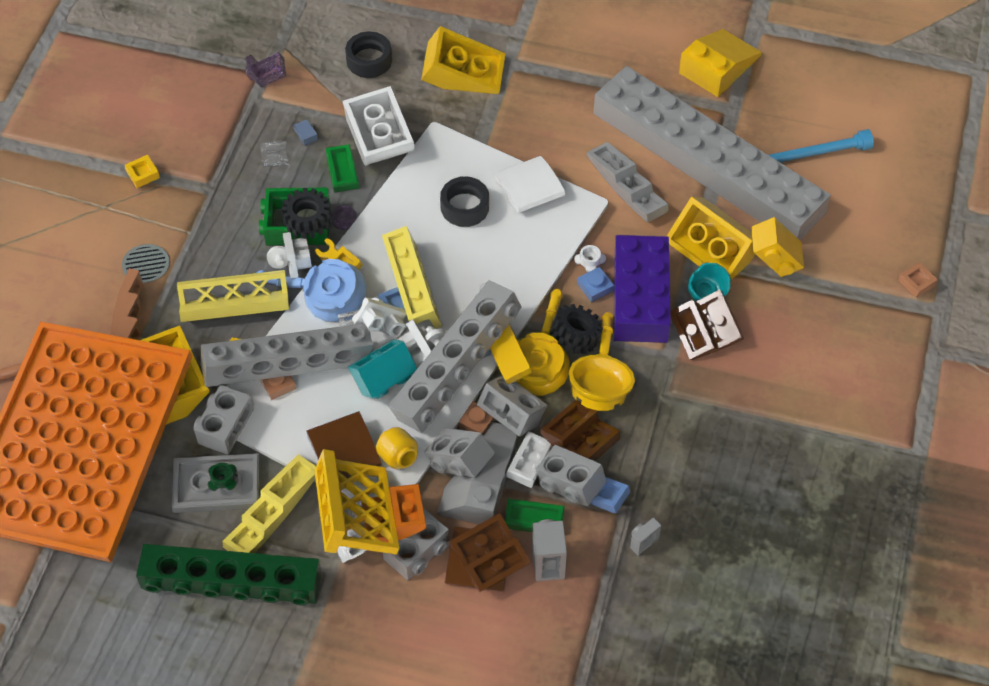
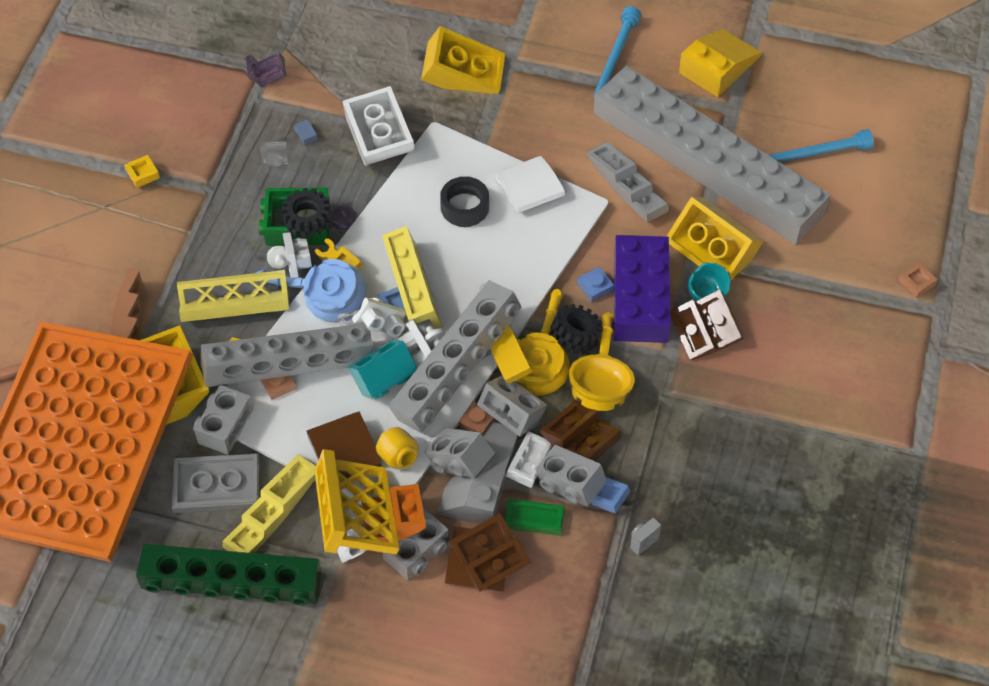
(148, 260): light grey sticker -> none
(219, 470): dark green plate -> none
(341, 168): green tile -> none
(370, 68): black tyre -> none
(549, 550): light grey brick -> none
(590, 252): white plate -> none
(629, 19): none -> dark azure piece
(777, 247): yellow brick -> none

